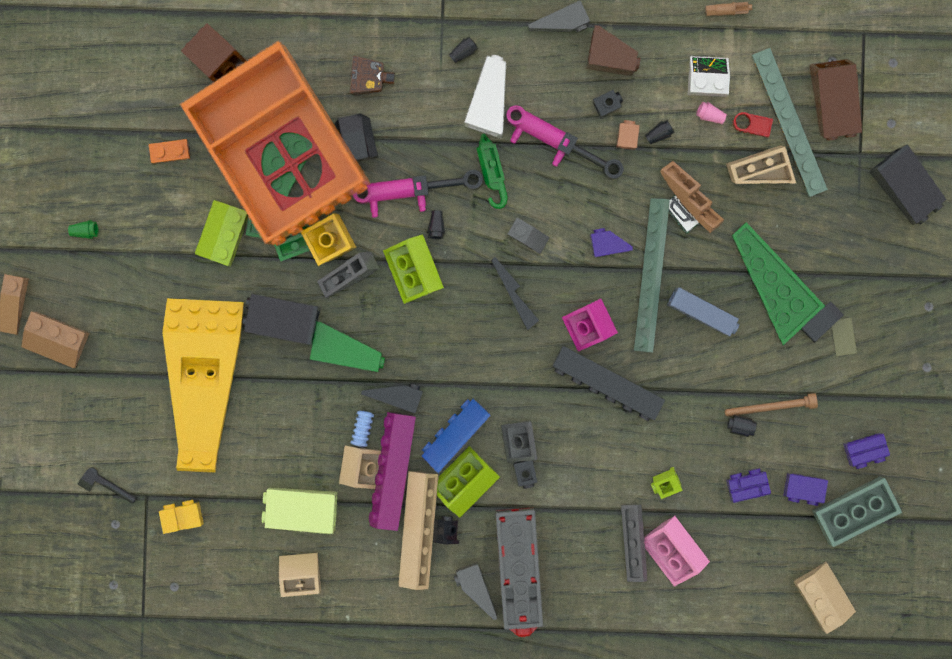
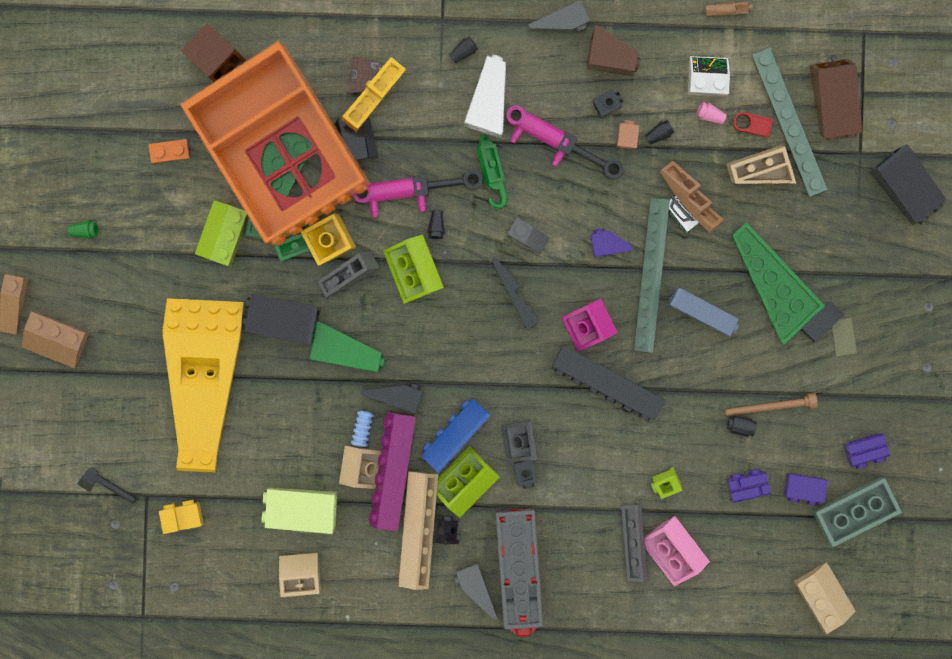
(373, 94): none -> yellow slope

